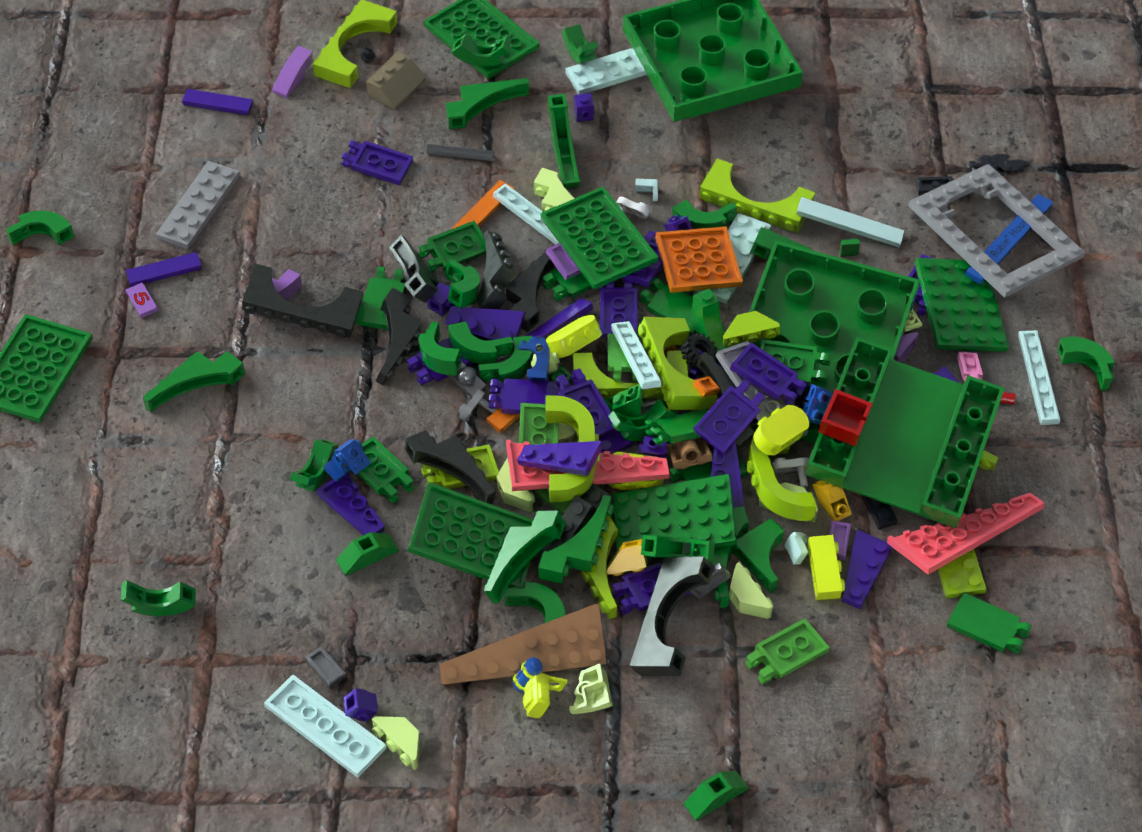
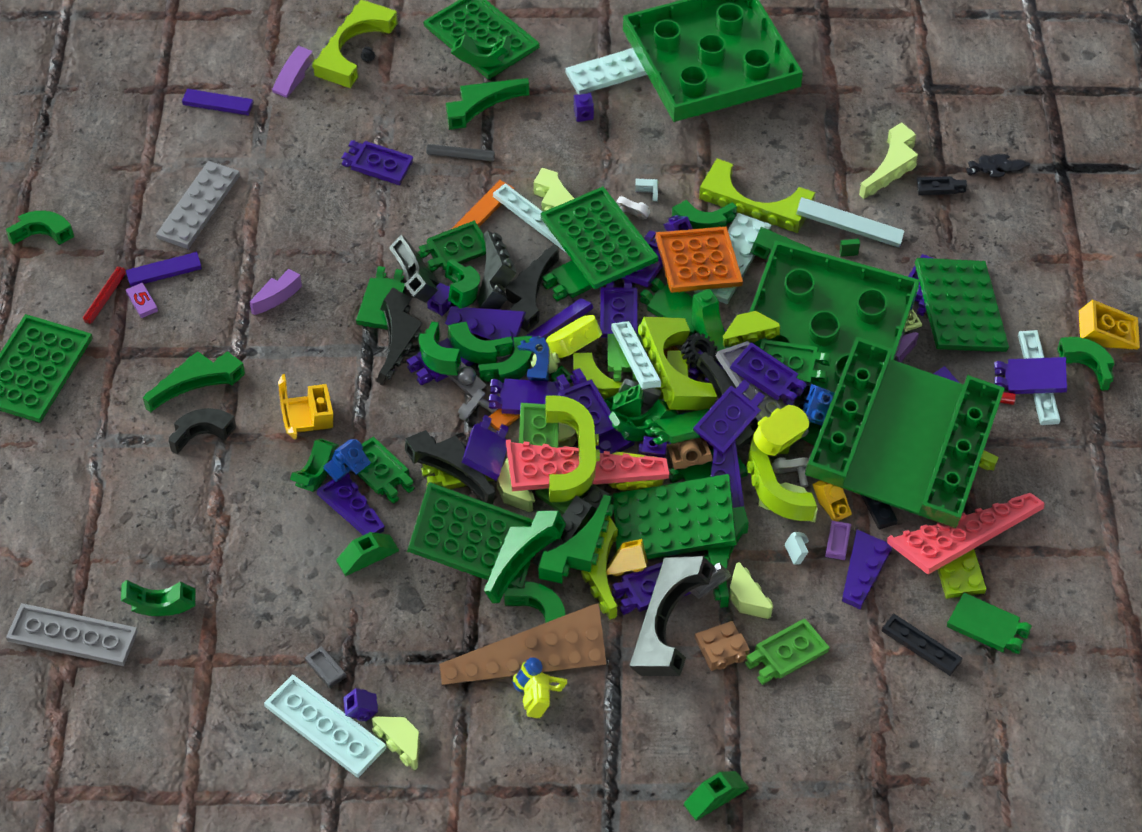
(72, 634): none -> light grey plate
(104, 295): none -> red axle
(201, 422): none -> pearl dark grey arch
(305, 412): none -> yellow piece
(334, 317): pearl dark grey arch -> none
(395, 81): dark tan slope -> none
(486, 449): none -> dark purple tile
(562, 141): green arch -> none
(562, 261): medium lavender tile -> none
(562, 457): dark purple wing -> none
(577, 44): green arch -> none
(592, 692): yellowish green slope -> none
(651, 395): none -> flat silver tile
(676, 547): green arch -> none
(706, 386): orange tile -> none
(722, 646): none -> medium nougat plate
(755, 550): green arch -> none
(825, 567): neon yellow brick -> none
(845, 417): red piece -> none
(896, 163): none -> yellowish green arch
(922, 644): none -> black plate
(933, 211): light grey plate -> none
(969, 365): bright pink hinge -> none
(1010, 237): blue tile -> none
(1032, 375): none -> dark purple tile
(1108, 326): none -> yellow slope

